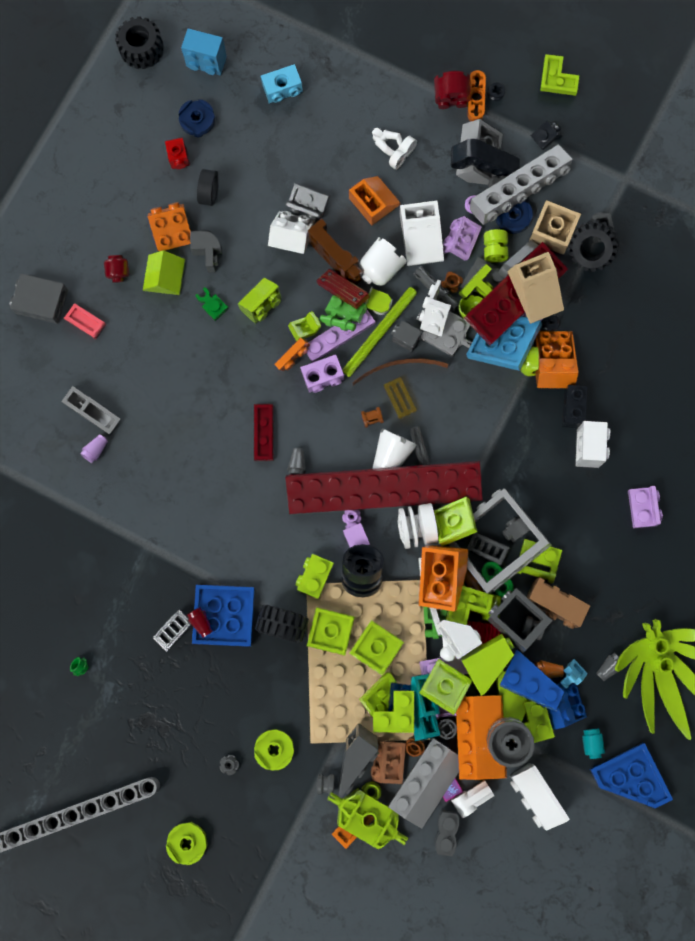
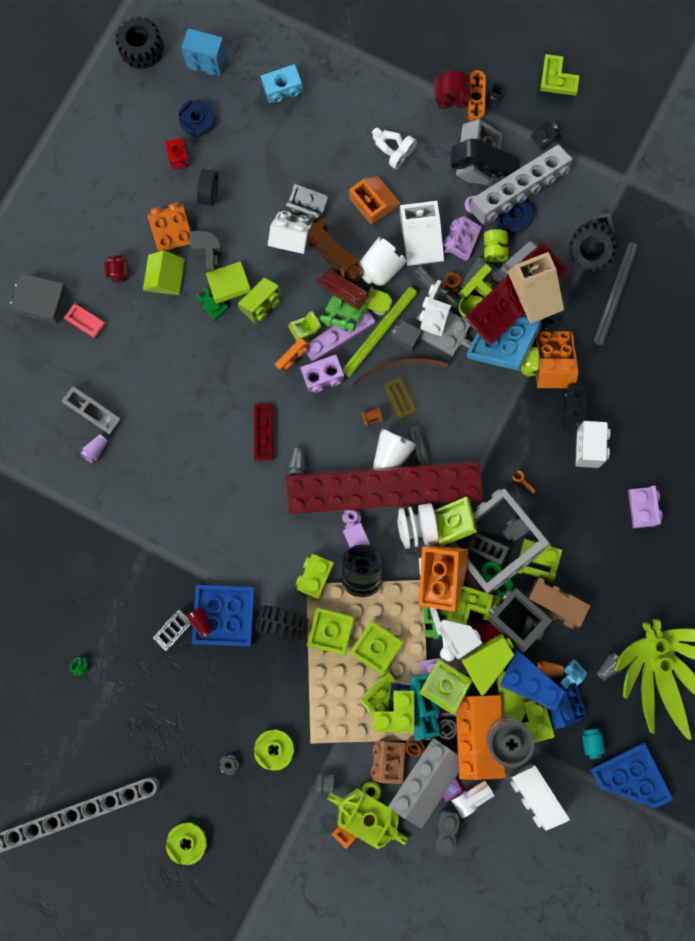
(228, 282): none -> lime tile
(359, 749): dark grey slope -> none
(523, 482): none -> orange hand
(555, 227): tan brick -> none
(615, 293): none -> dark grey axle

